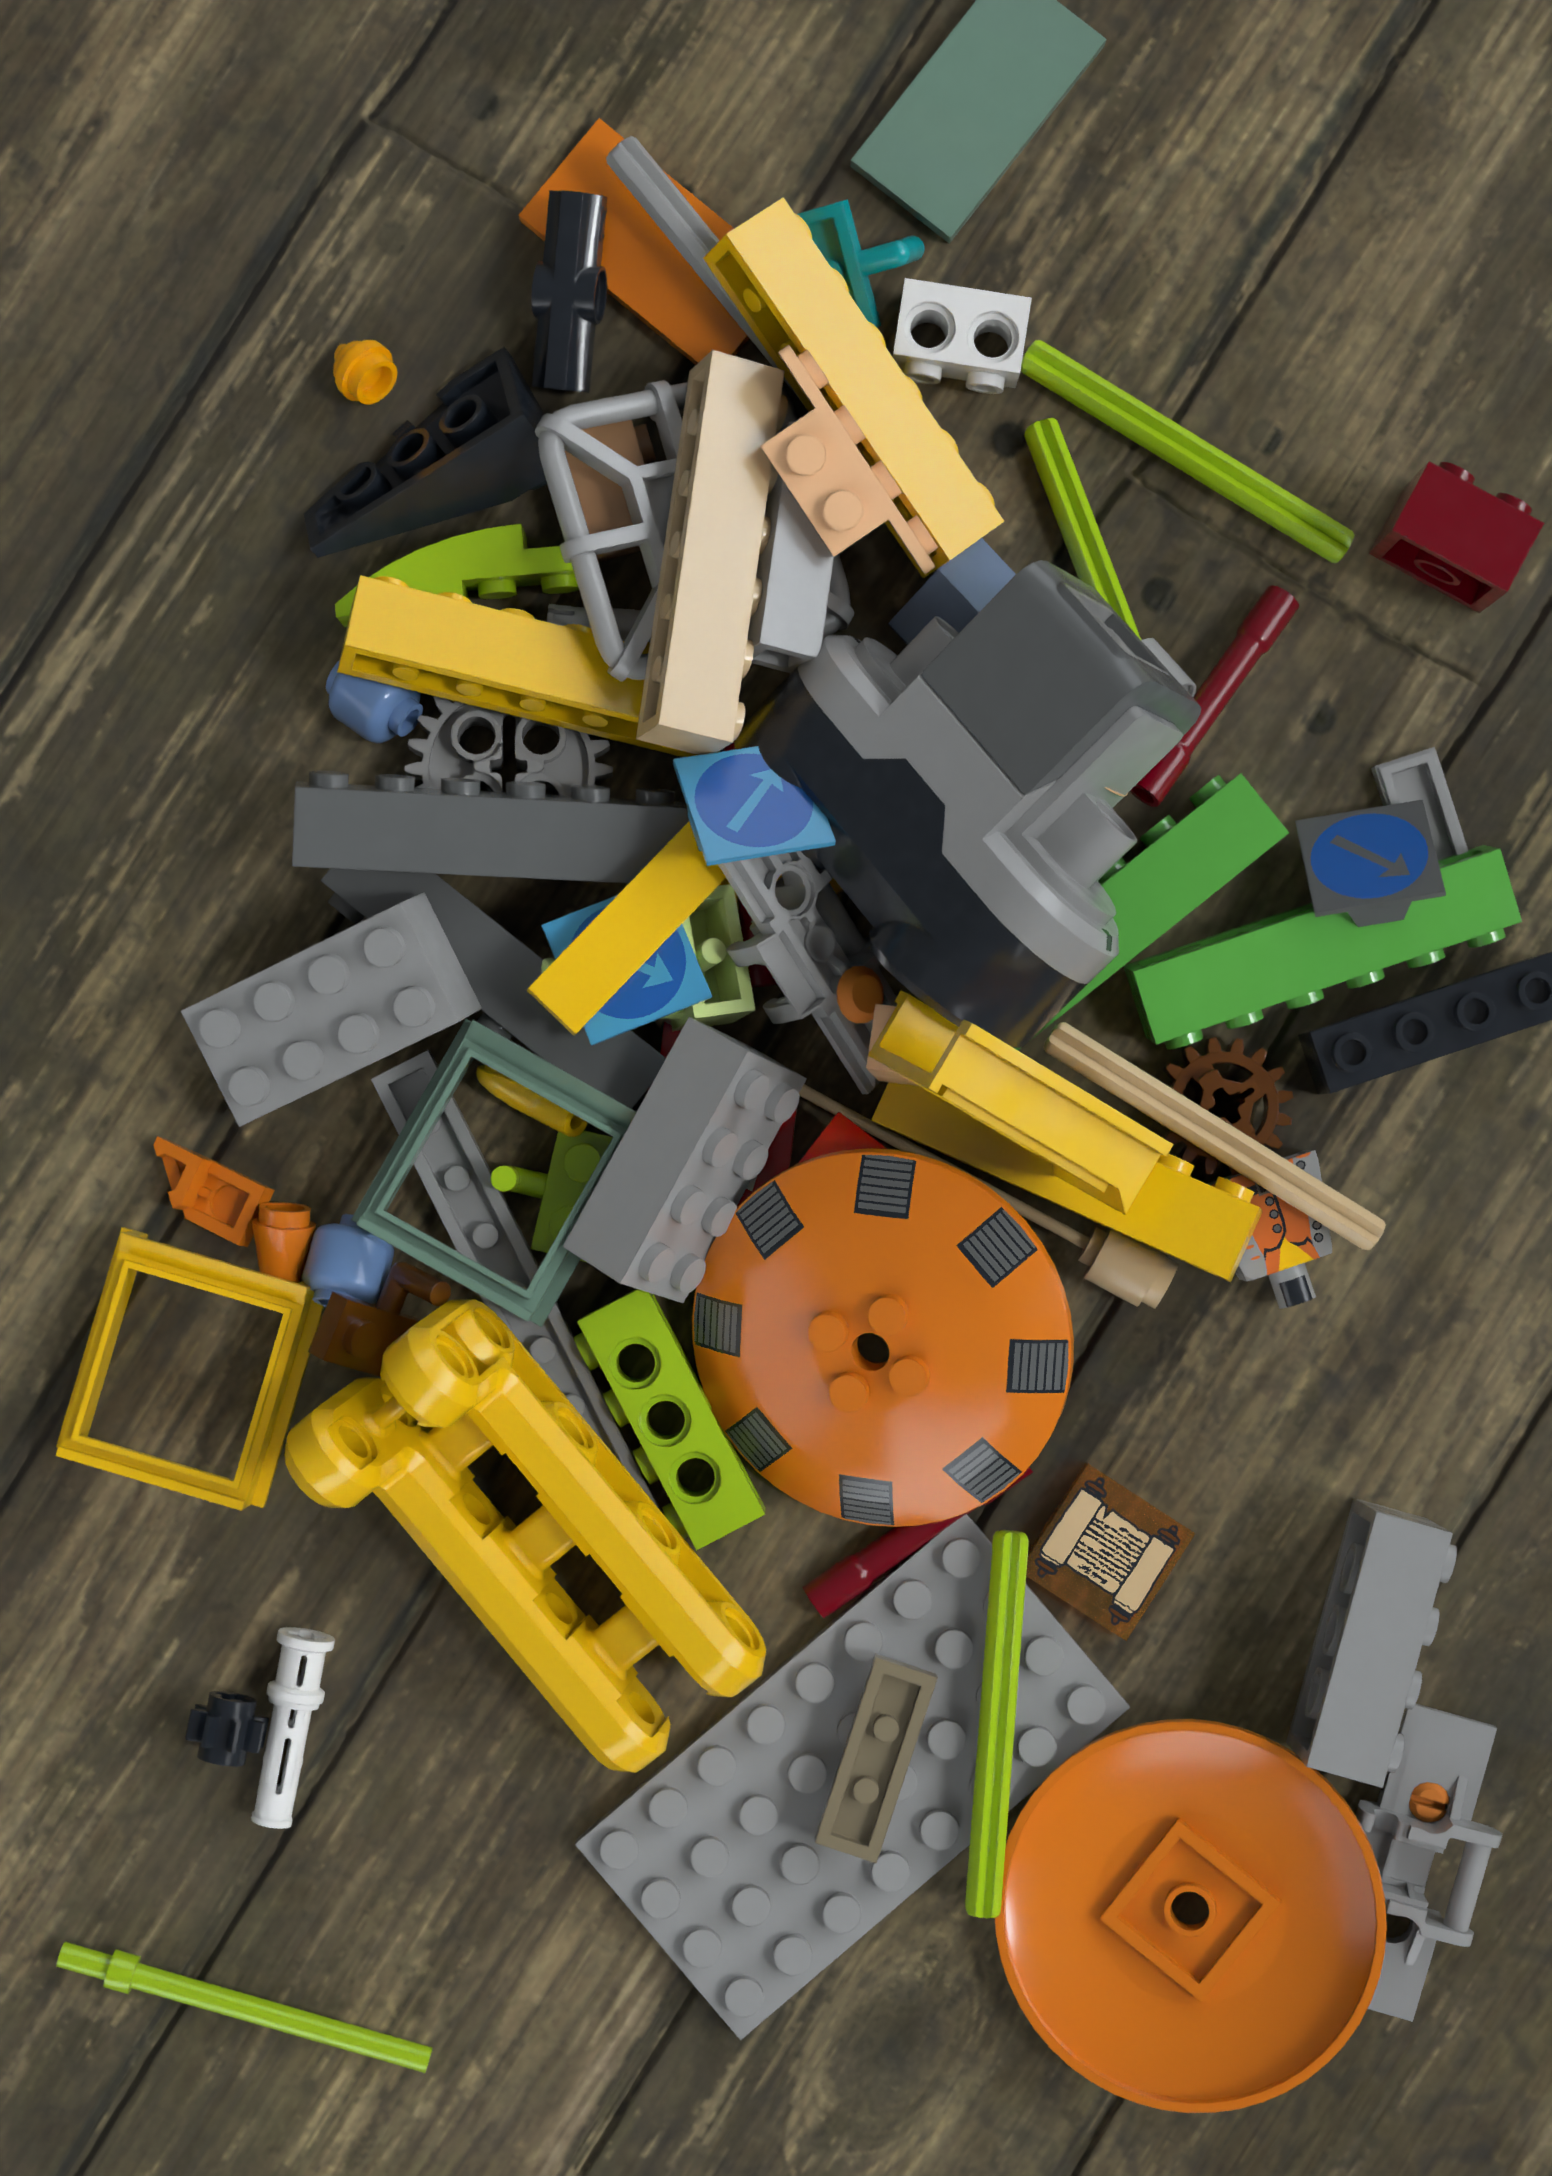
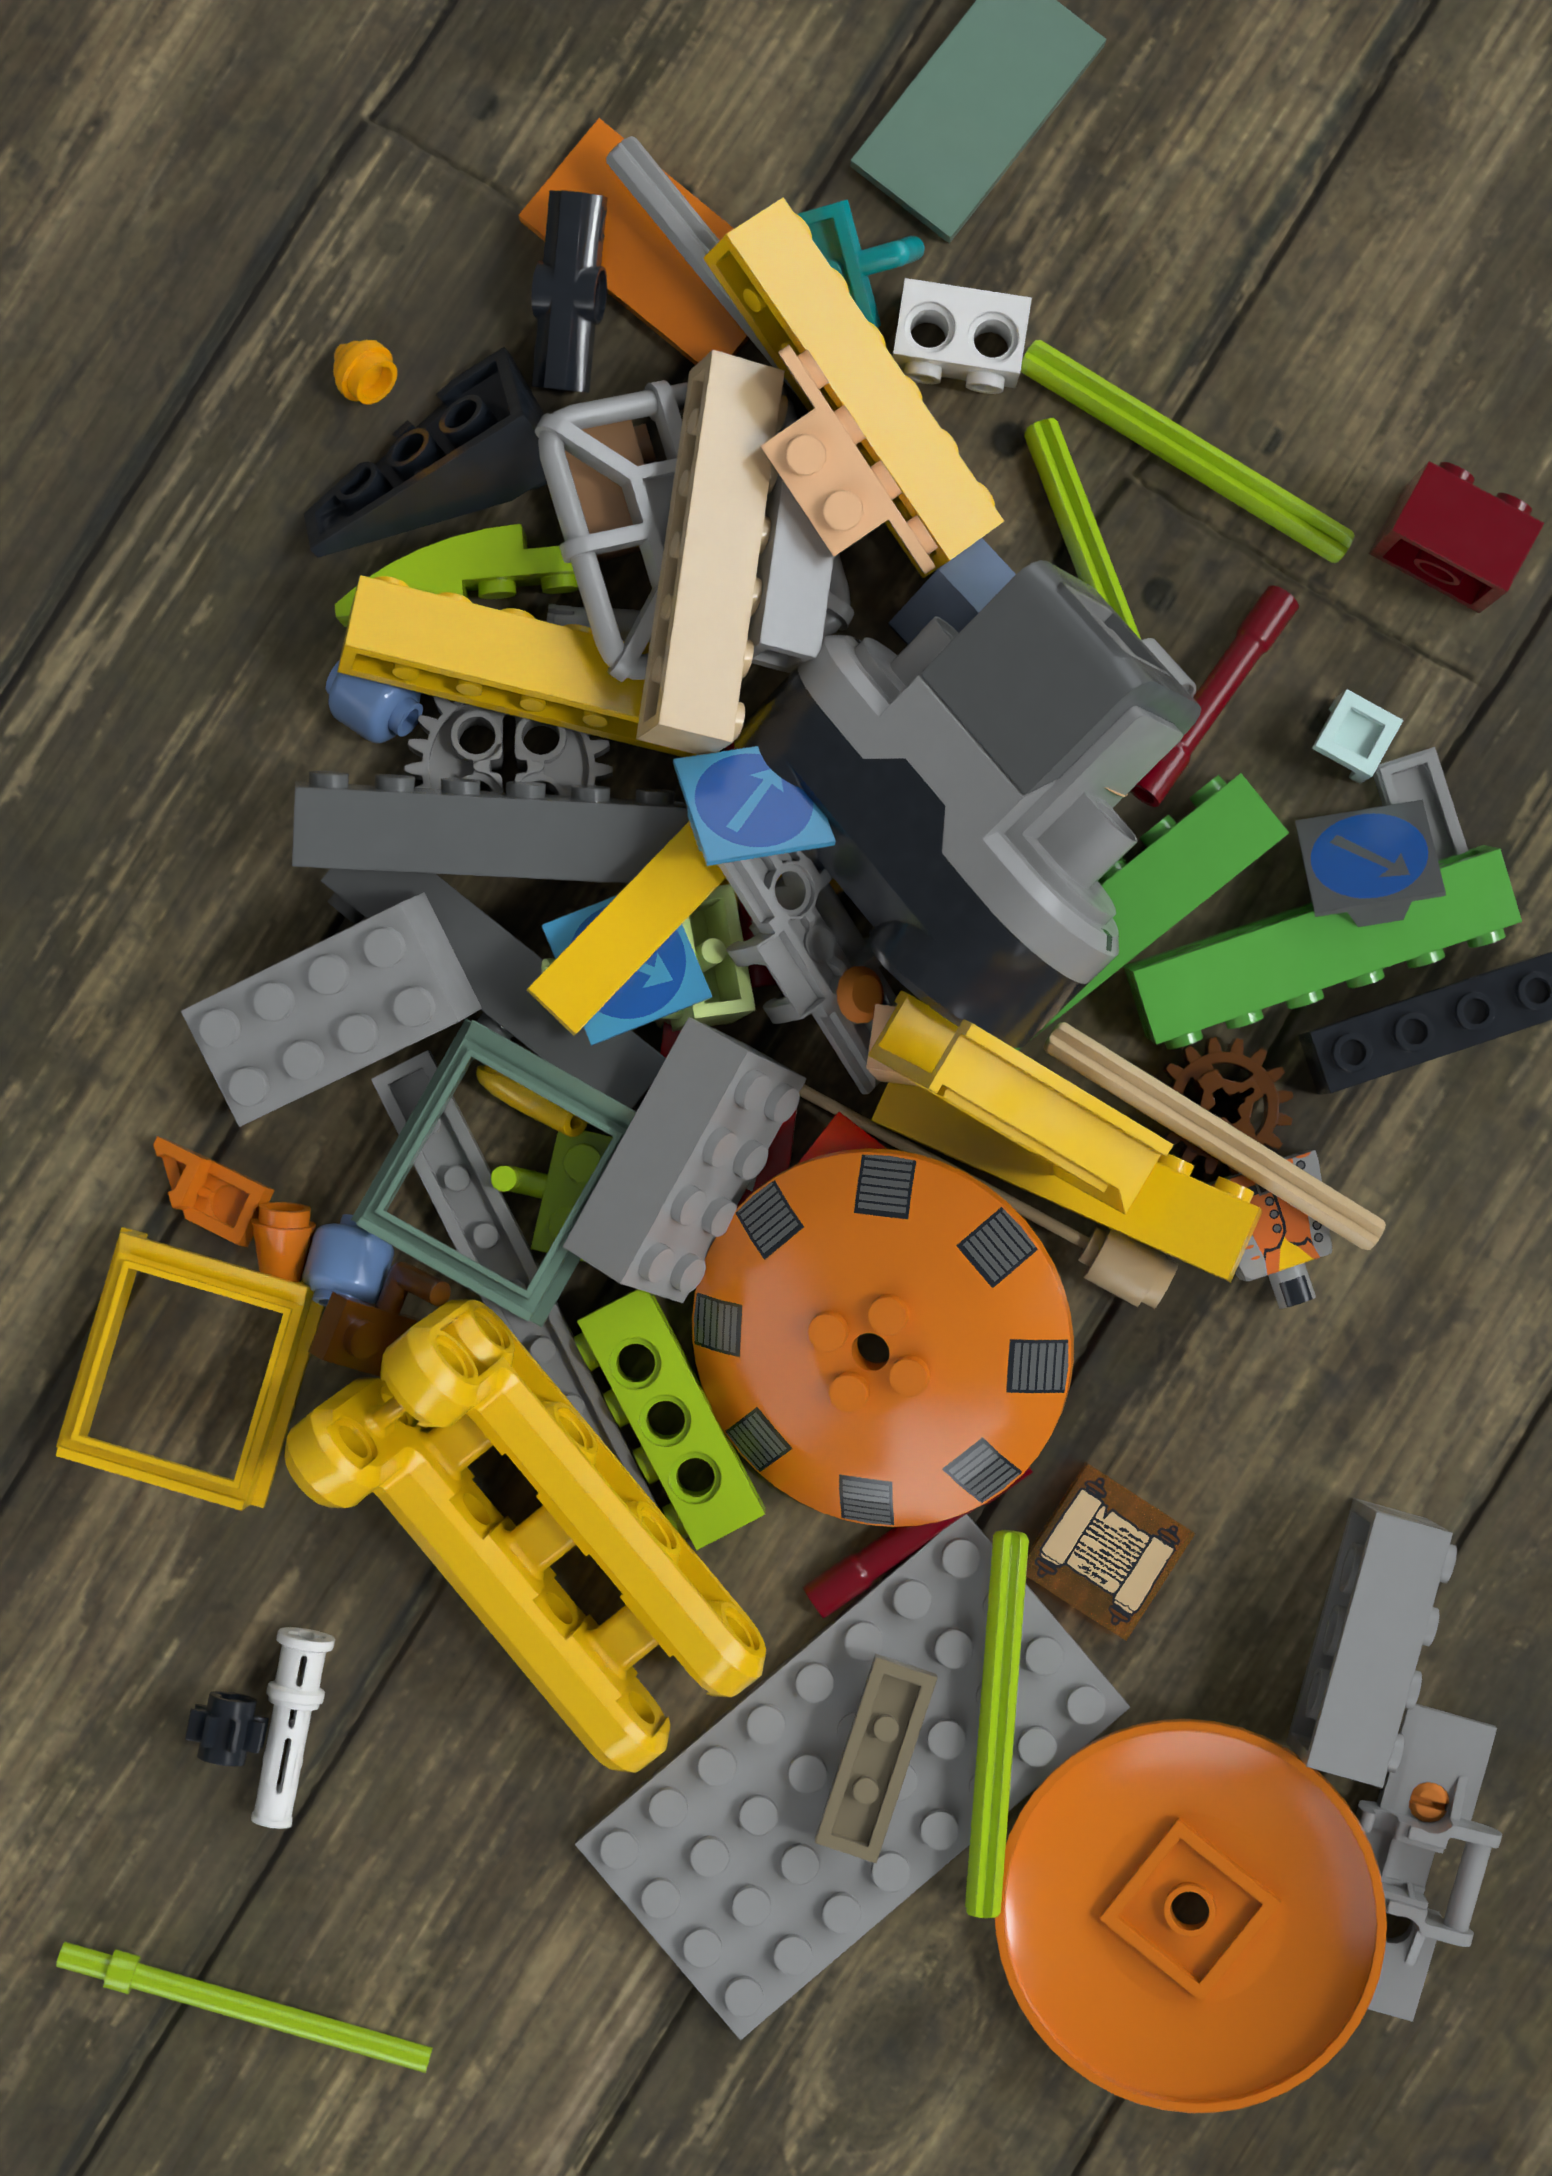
(1357, 734): none -> light aqua panel

